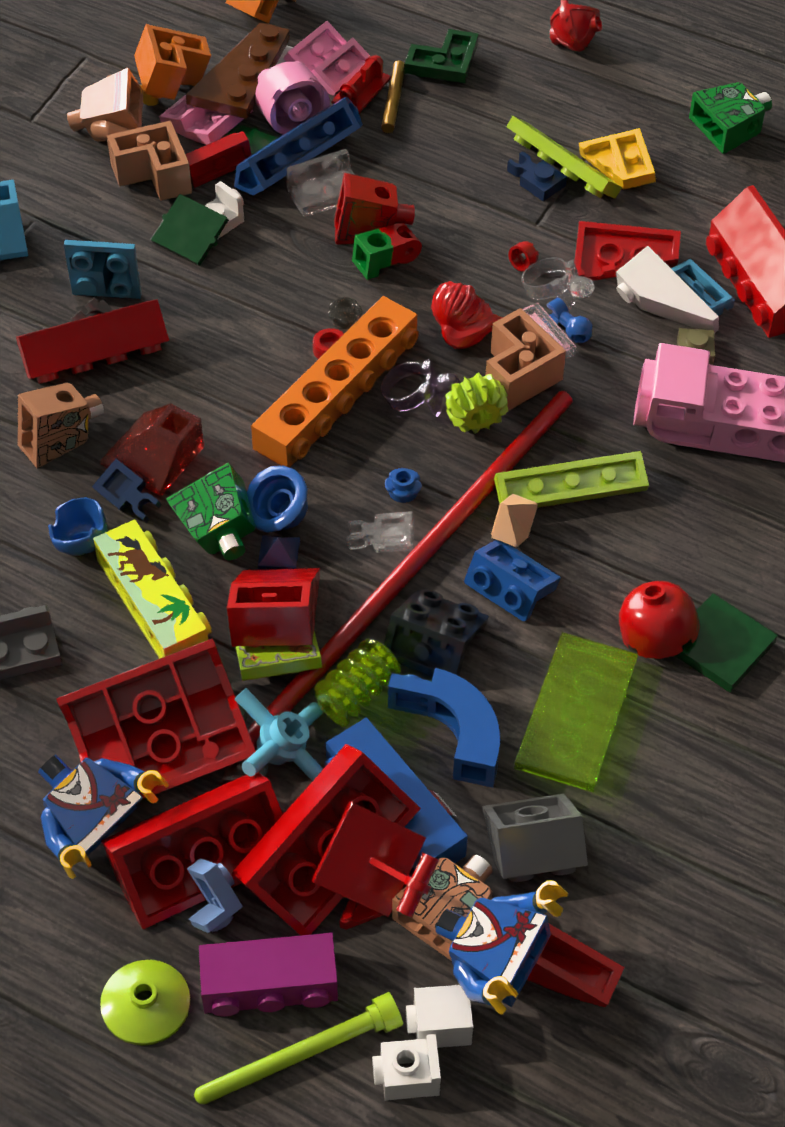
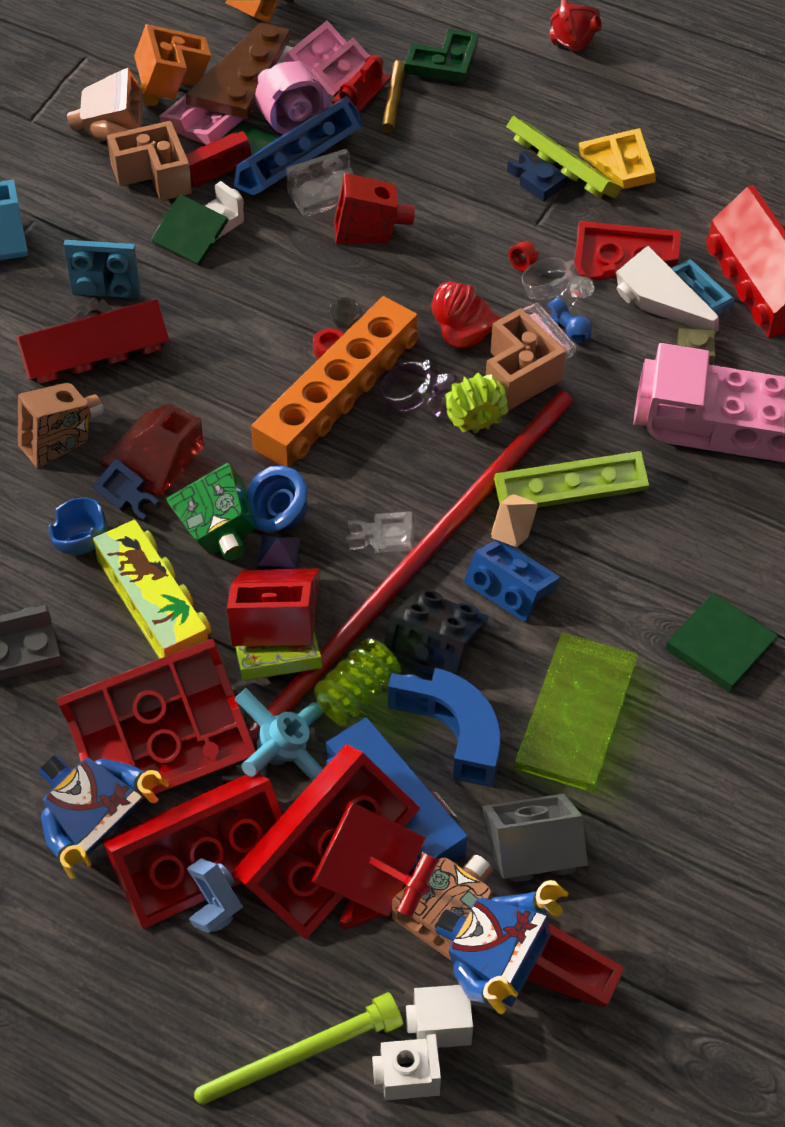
(150, 1019): lime dish -> none
(268, 974): magenta brick -> none
(384, 248): leg -> none
(403, 491): blue plate -> none
(658, 619): red cylinder -> none
(729, 114): green torso -> none

